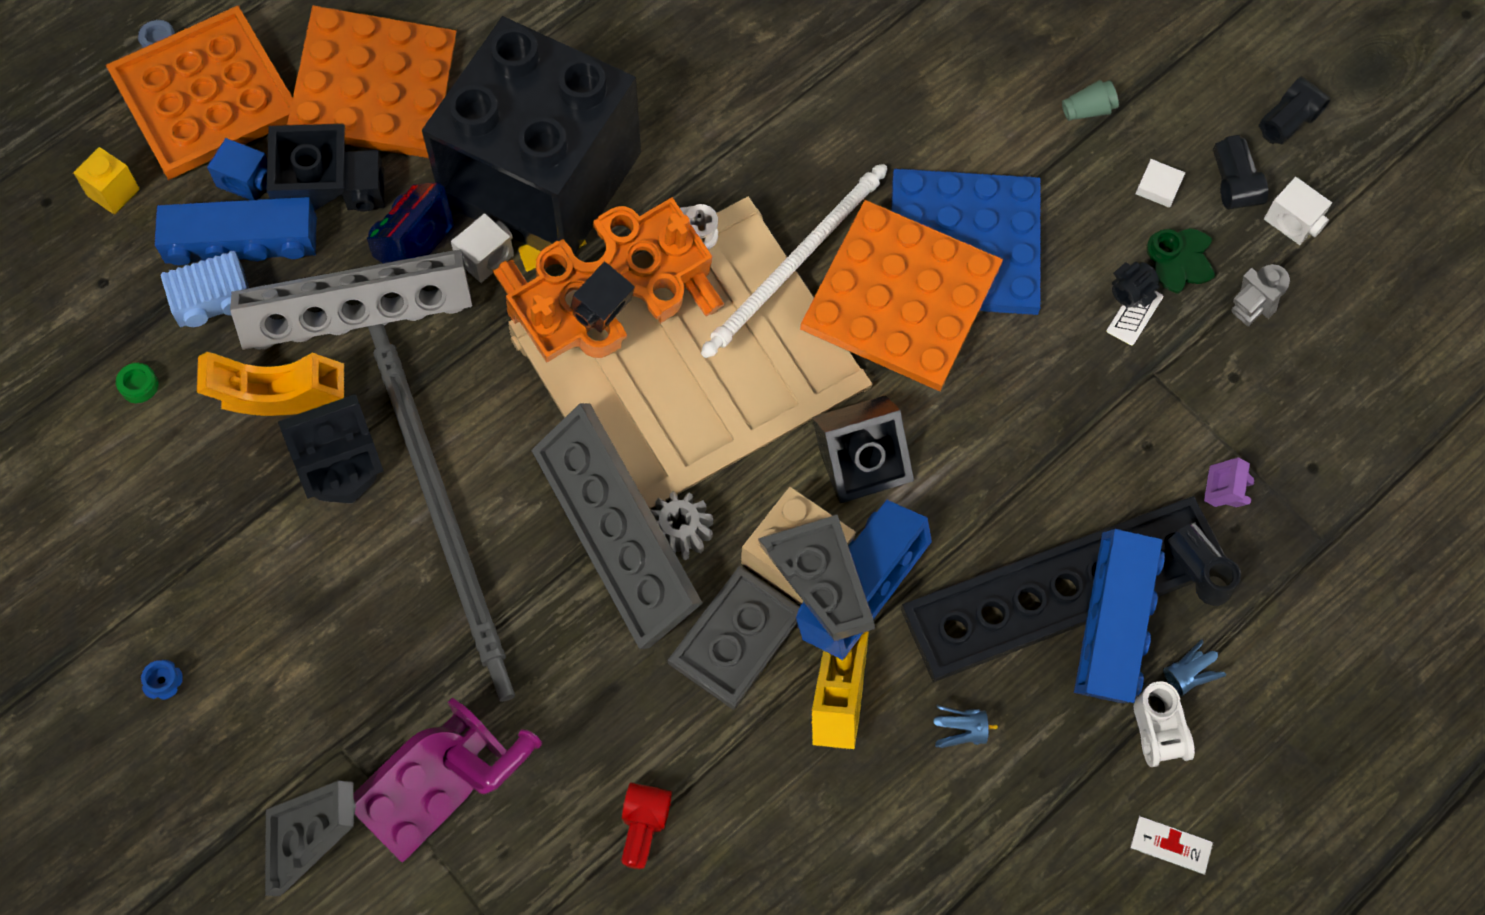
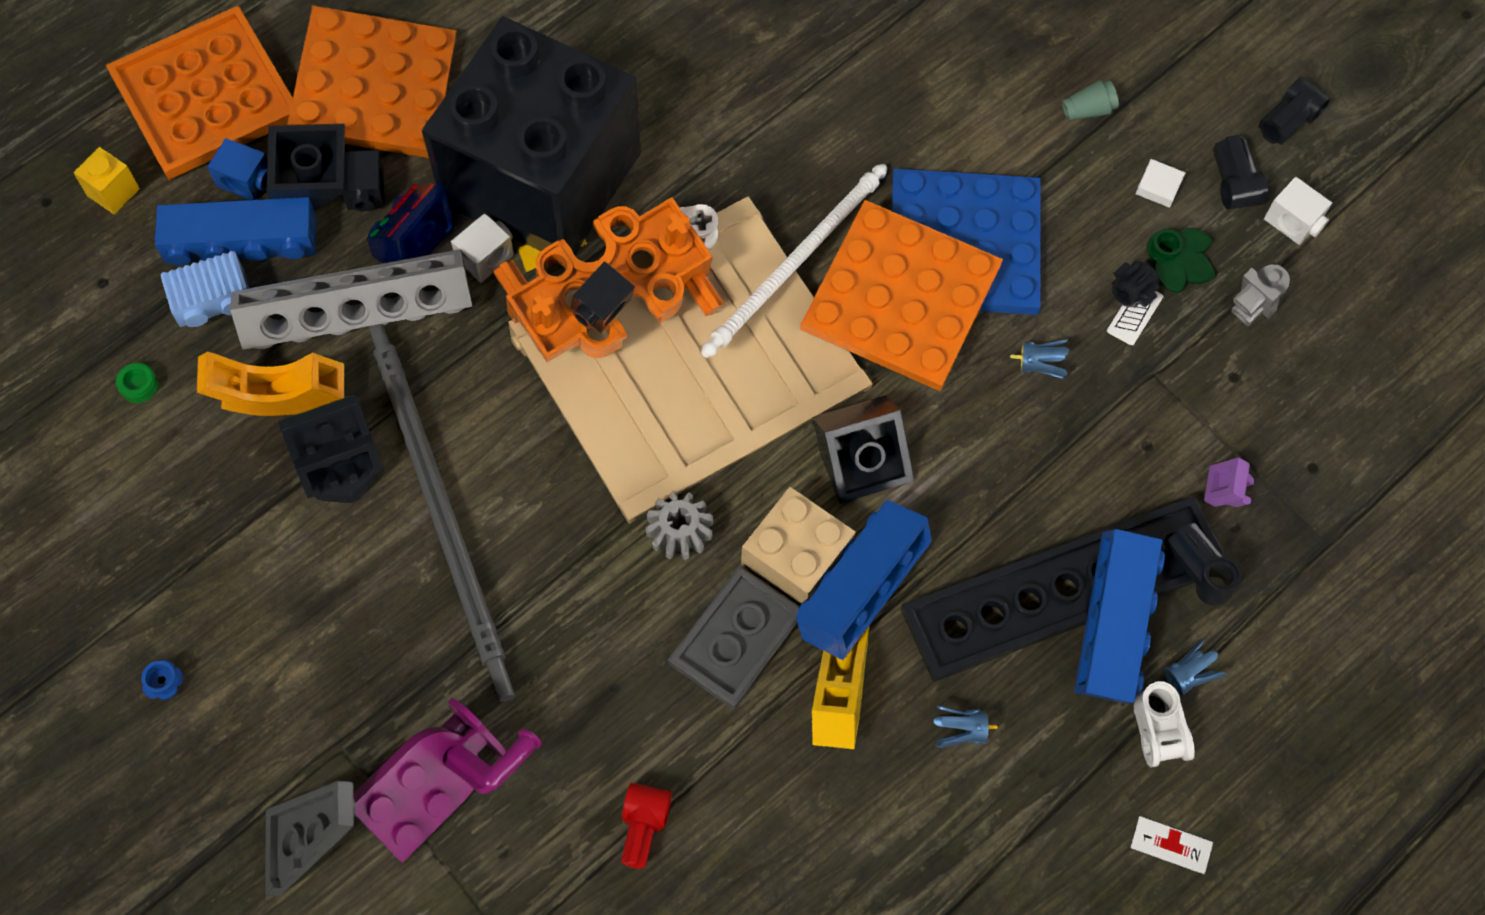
(154, 32): sand blue tile -> none
(616, 526): dark grey plate -> none
(822, 574): dark grey wing -> none
(1033, 356): none -> flat silver piece

